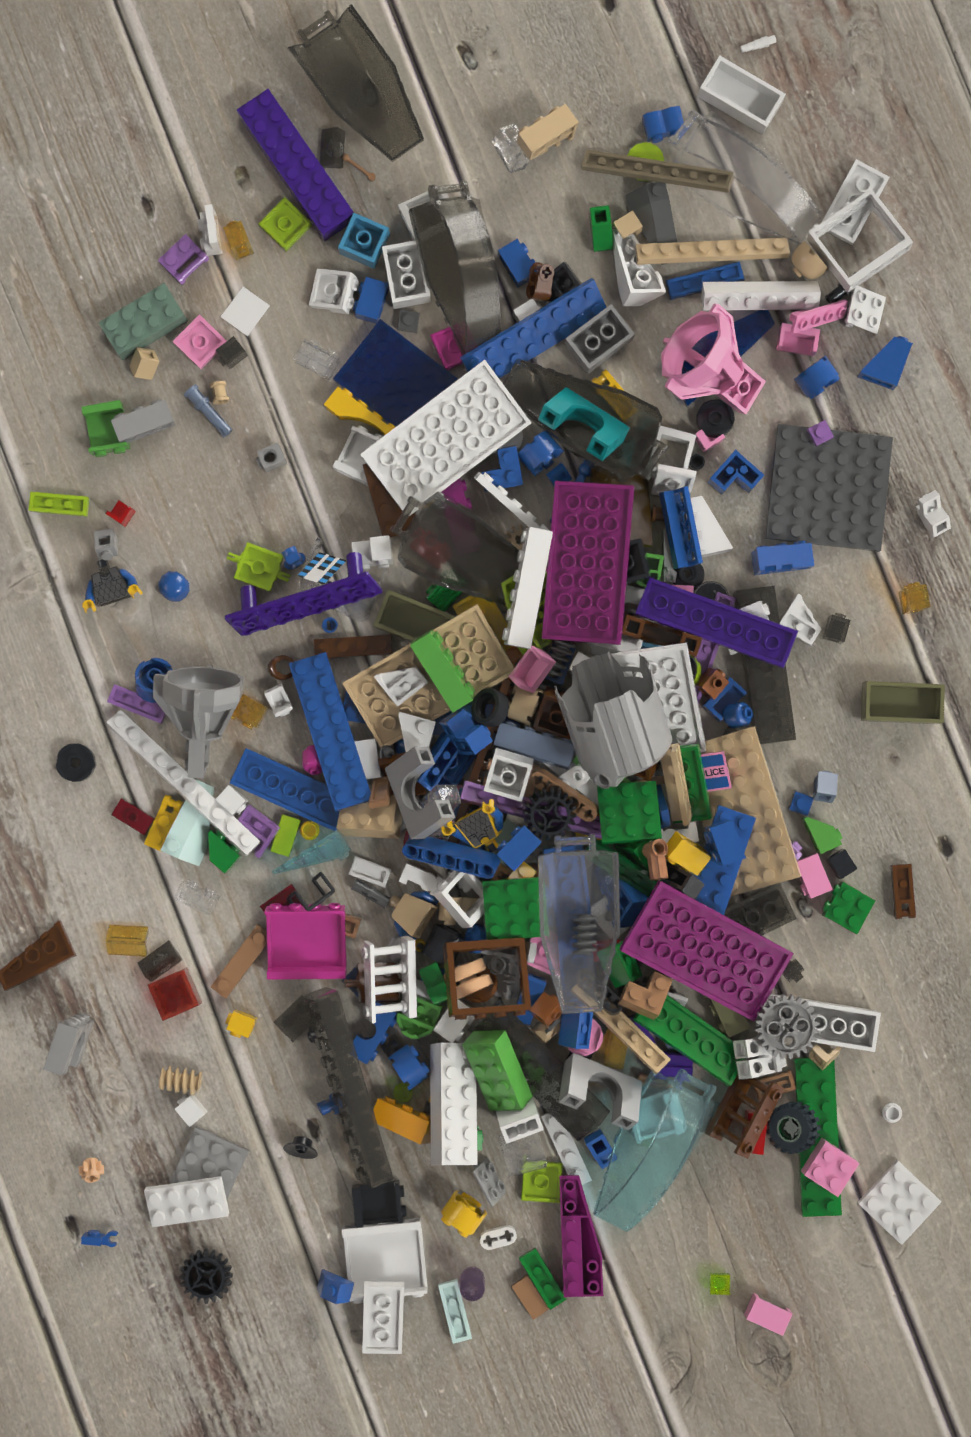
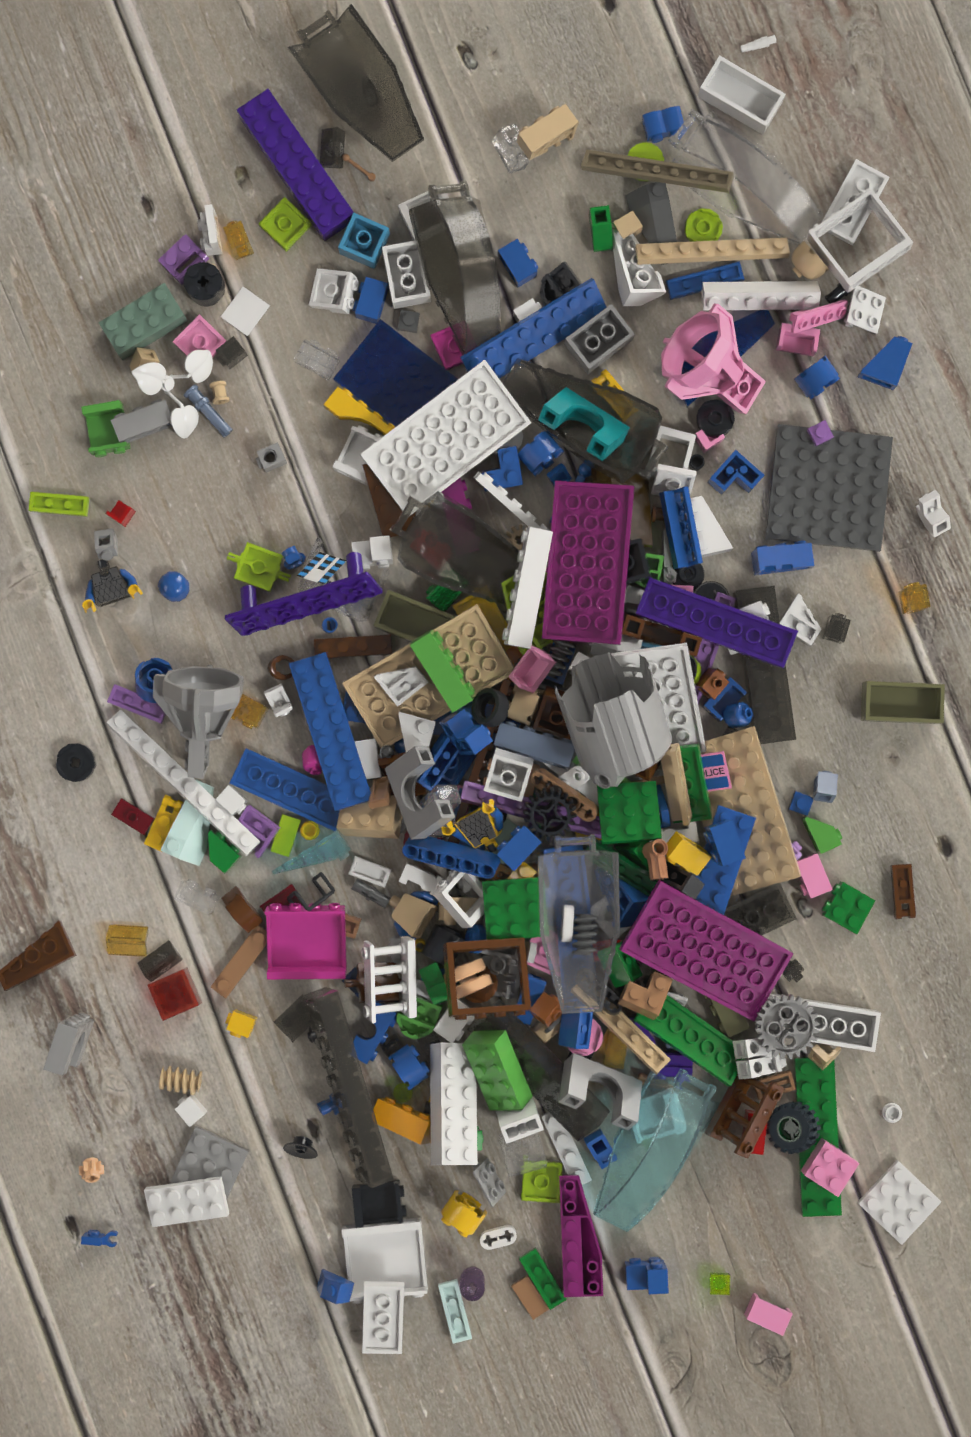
(153, 377): none -> white plant
(197, 276): none -> black brick
(201, 1269): black gear -> none
(241, 910): none -> reddish brown brick
(539, 282): reddish brown piece -> none
(567, 923): none -> white beam
(647, 1275): none -> blue brick
(703, 226): none -> lime tile
(841, 863): black panel -> none

